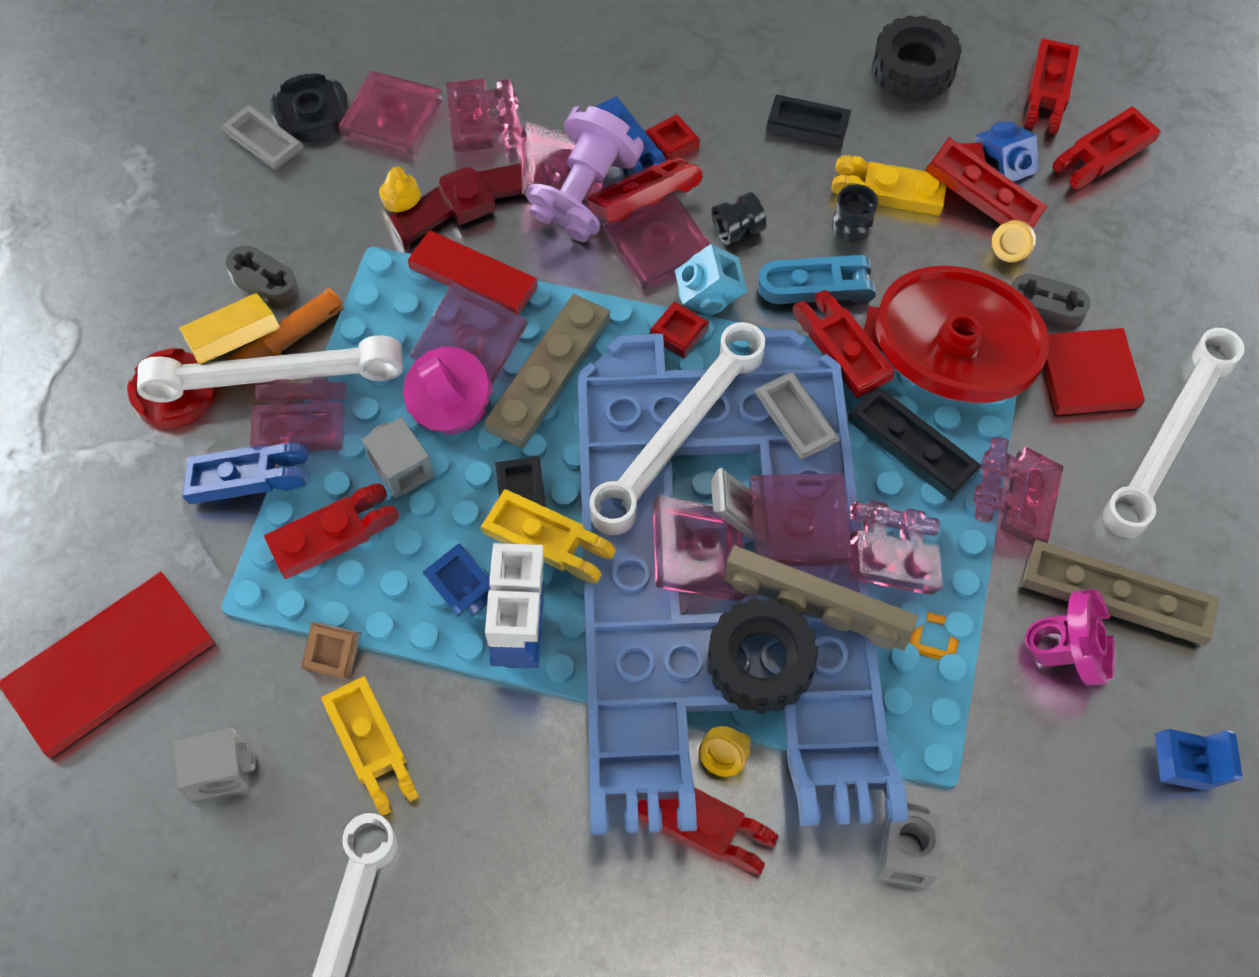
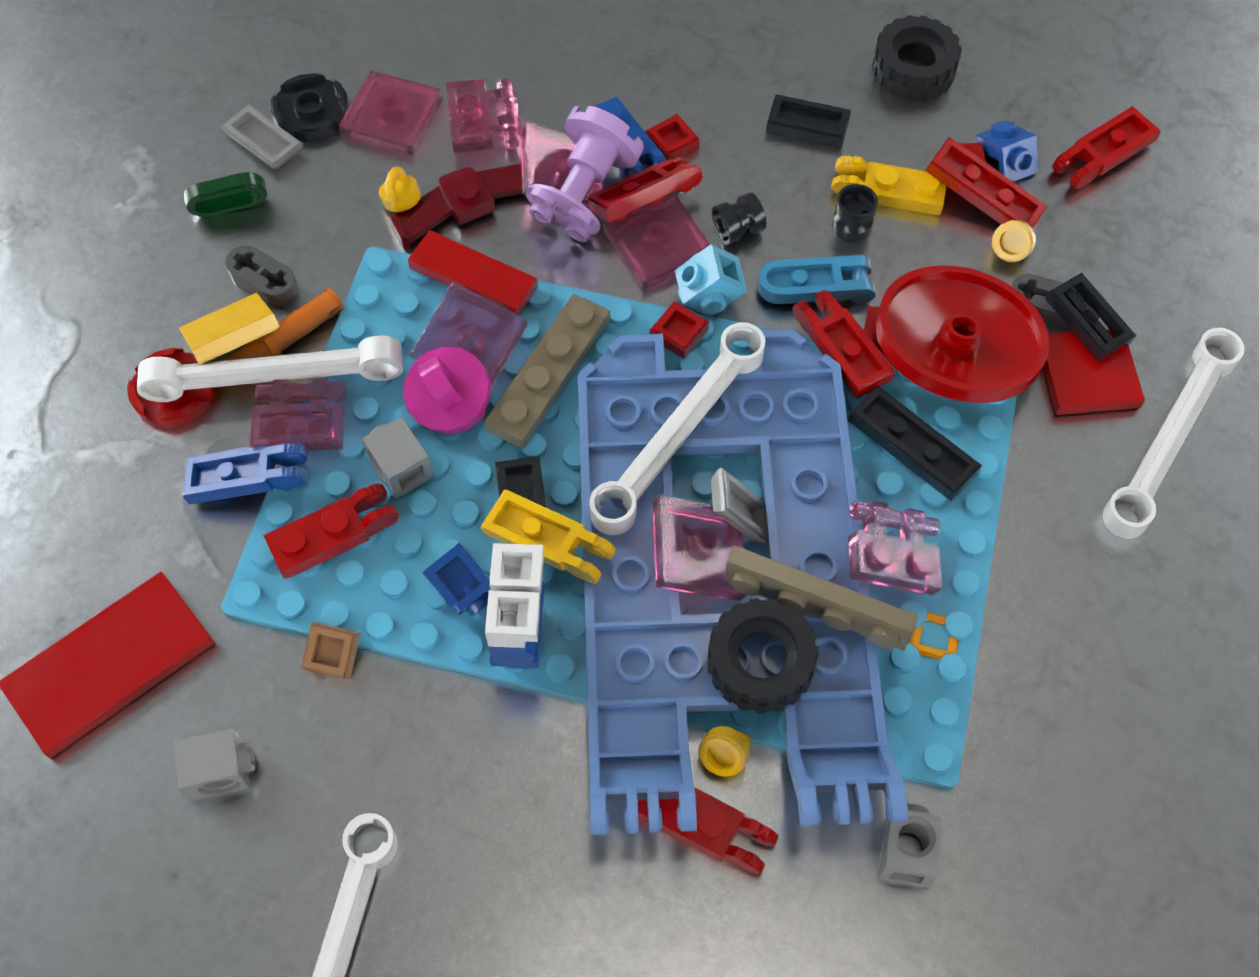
(225, 194): none -> dark green tile
(368, 740): yellow hinge -> none
(796, 415): light grey tile -> none
(801, 519): clear pink plate -> none
(1031, 495): clear pink plate -> none
(1051, 82): red hinge -> none
(1081, 641): dark pink tile -> none
(1084, 319): none -> black tile
(1125, 591): dark tan plate -> none
(1198, 760): blue bracket -> none

